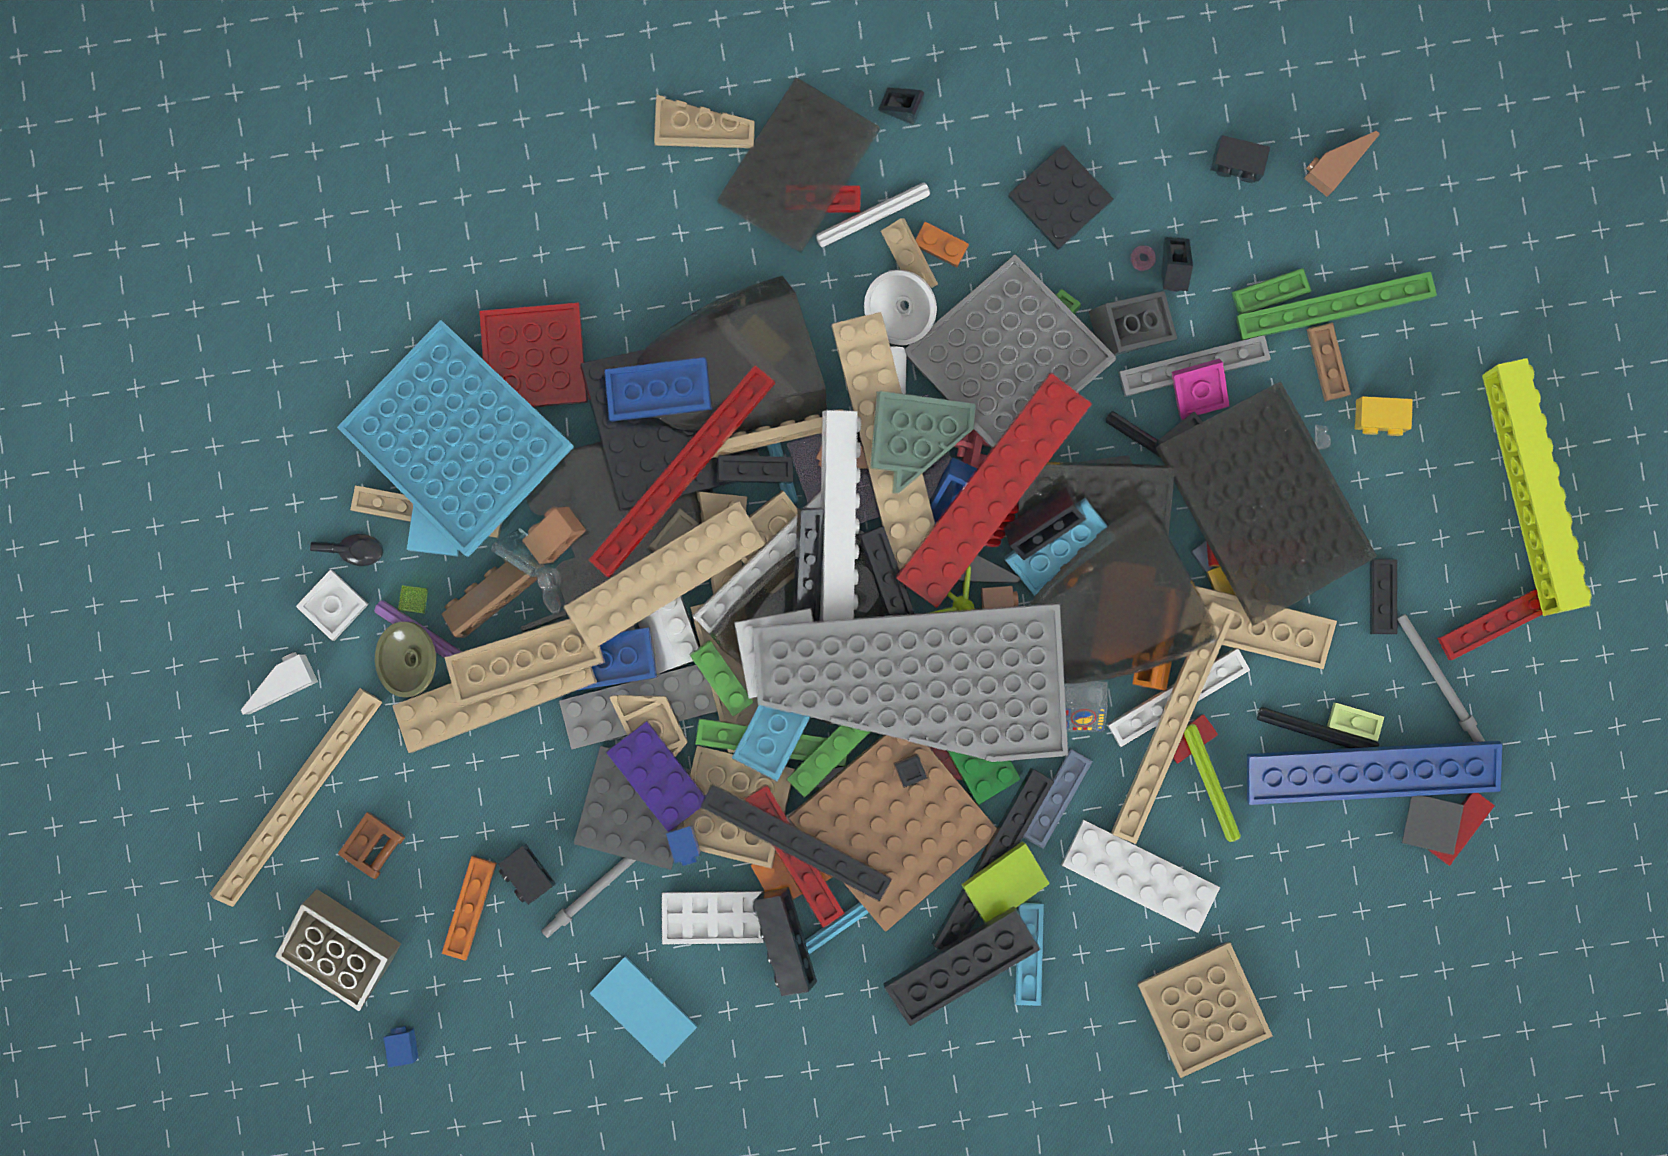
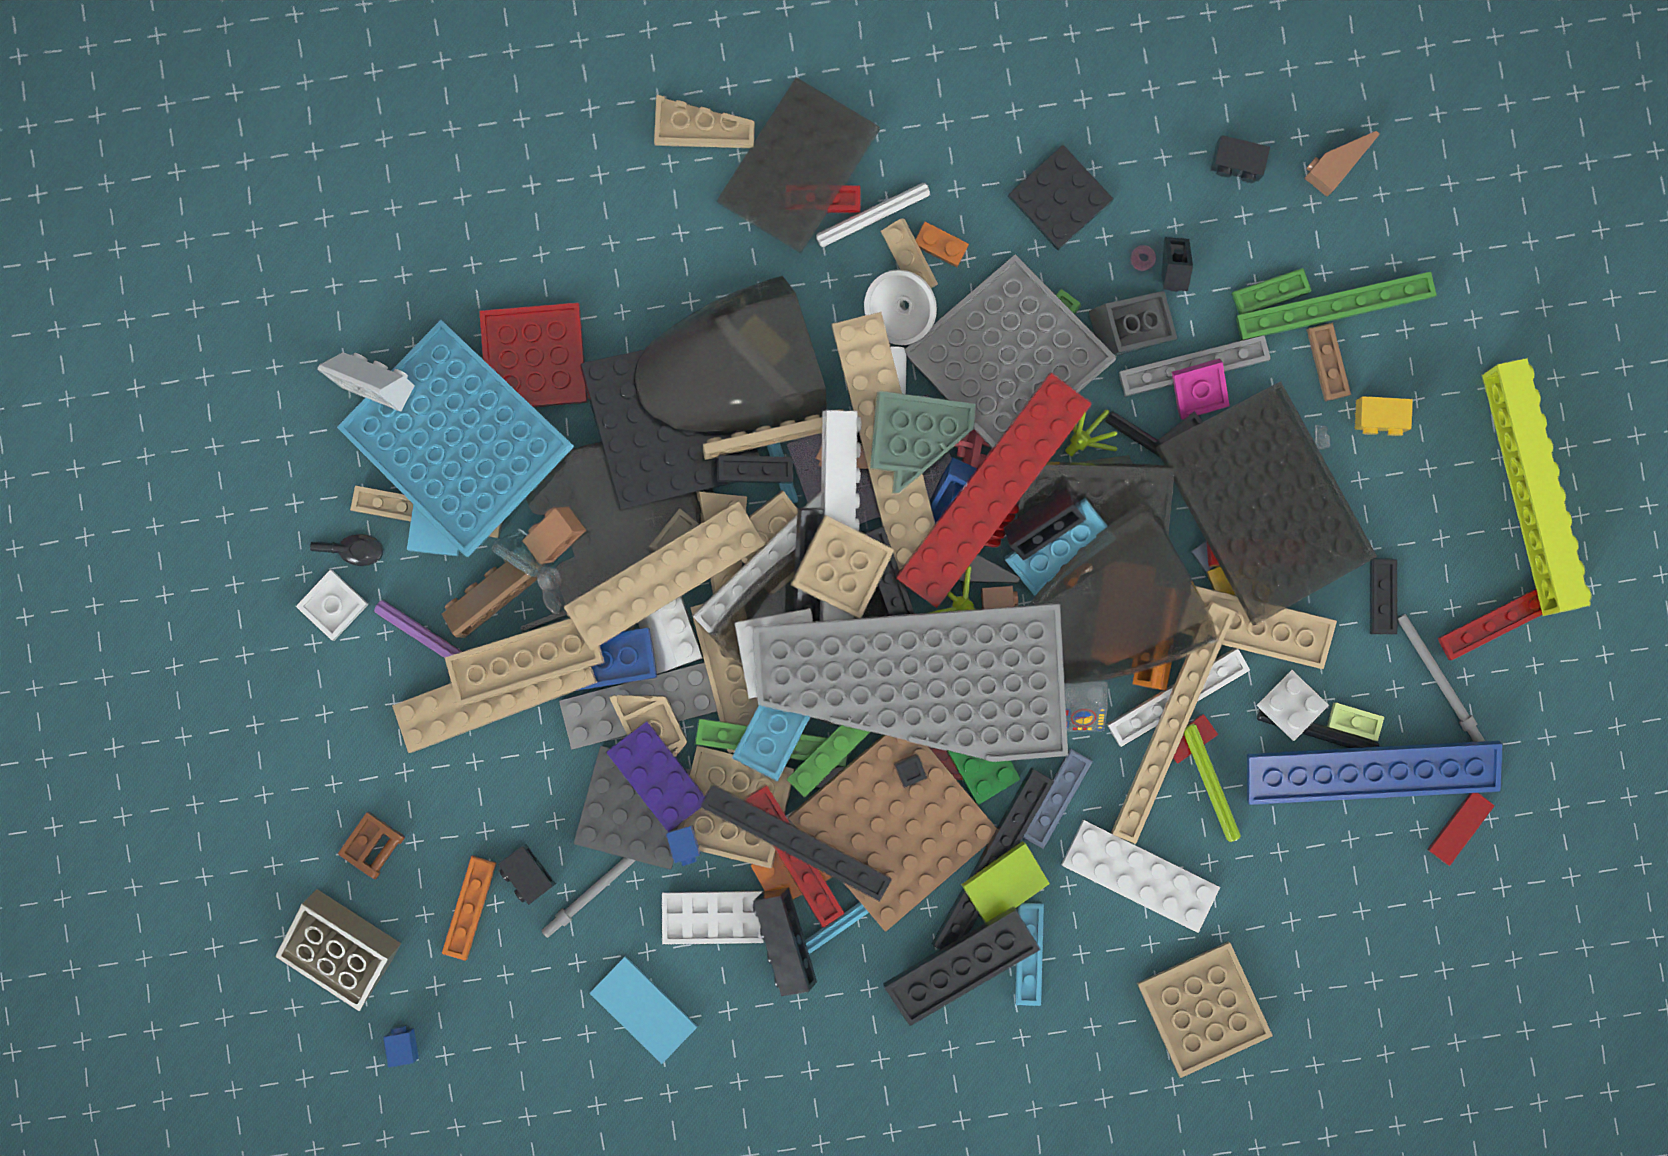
(284, 680): white slope -> none
(296, 797): tan plate -> none
(369, 379): none -> white slope
(405, 659): olive dish -> none
(413, 599): clear neon green tile -> none
(658, 389): blue plate -> none
(682, 471): red plate -> none
(721, 678): bright green plate -> none
(842, 567): none -> tan plate
(902, 103): black slope -> none
(1082, 438): none -> lime plant
(1292, 705): none -> white plate
(1432, 824): dark grey tile -> none

